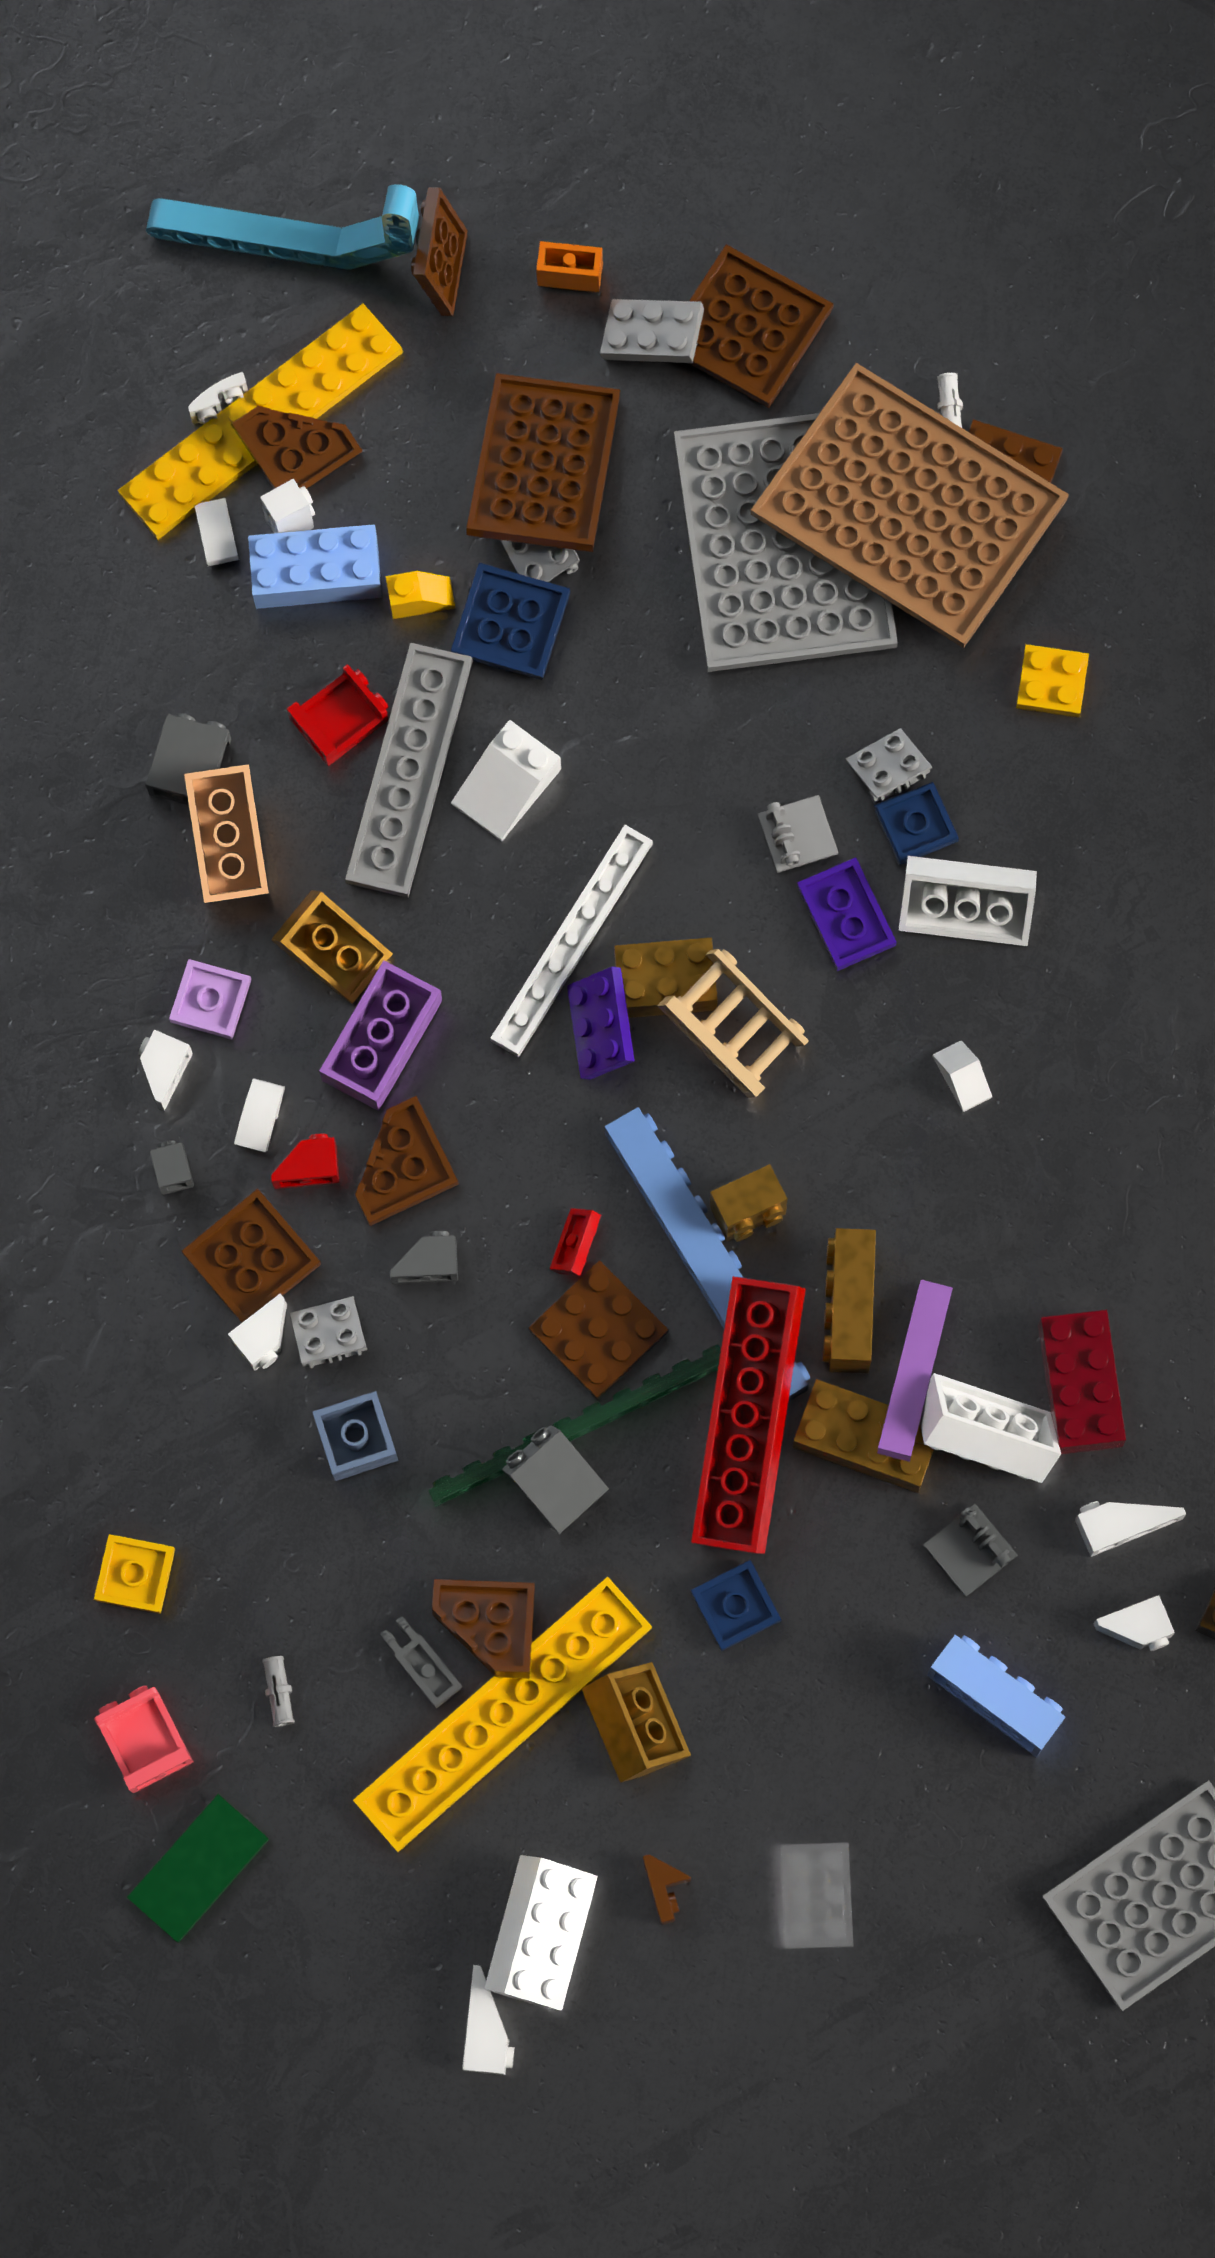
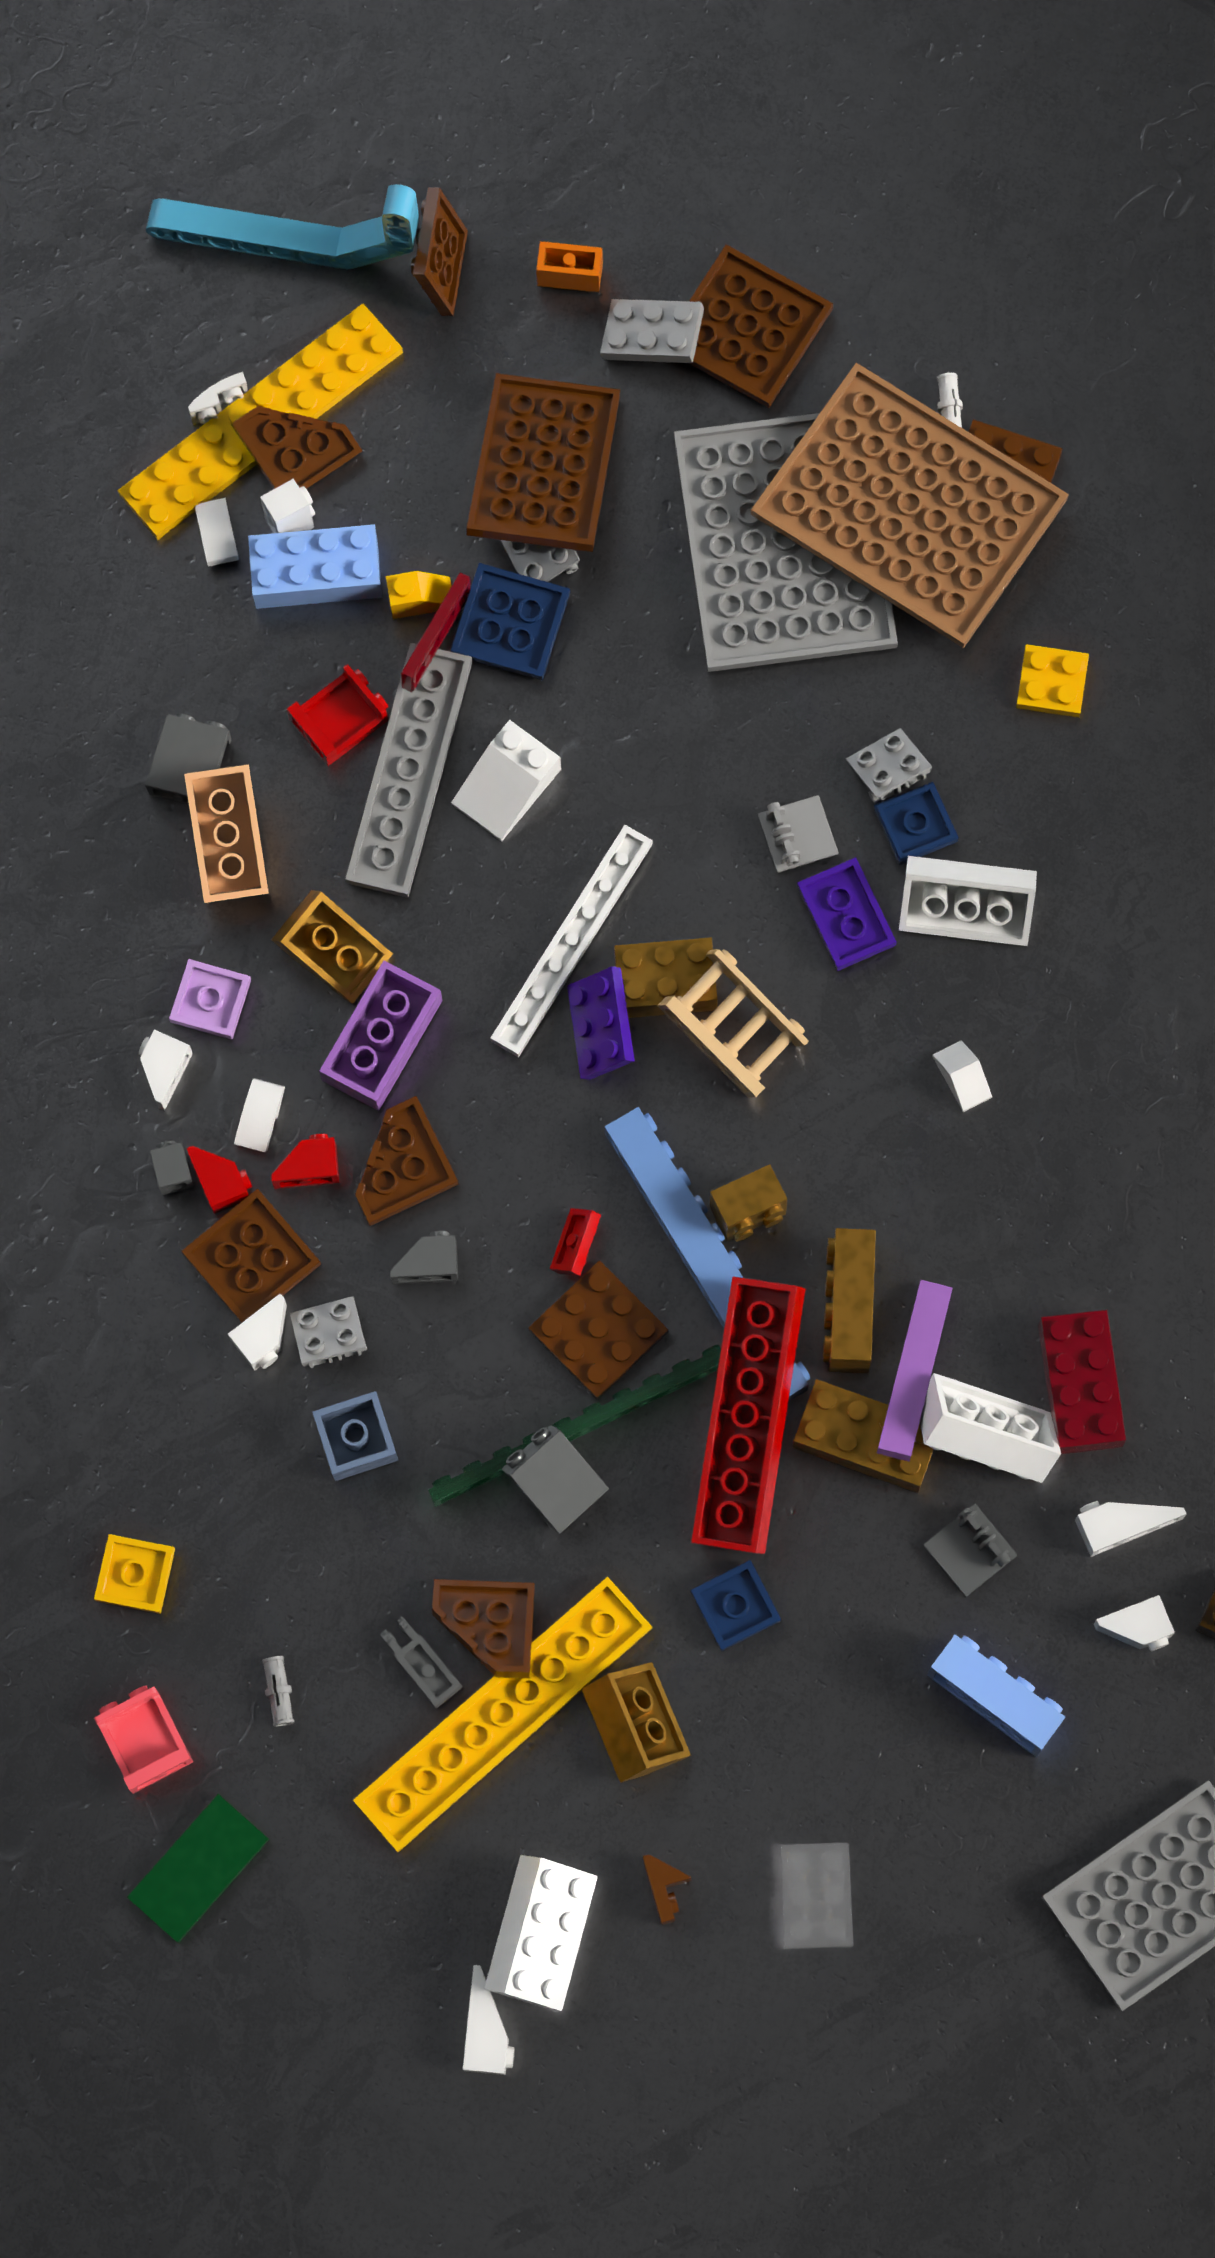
(220, 1179): none -> red slope
(436, 632): none -> dark red tile

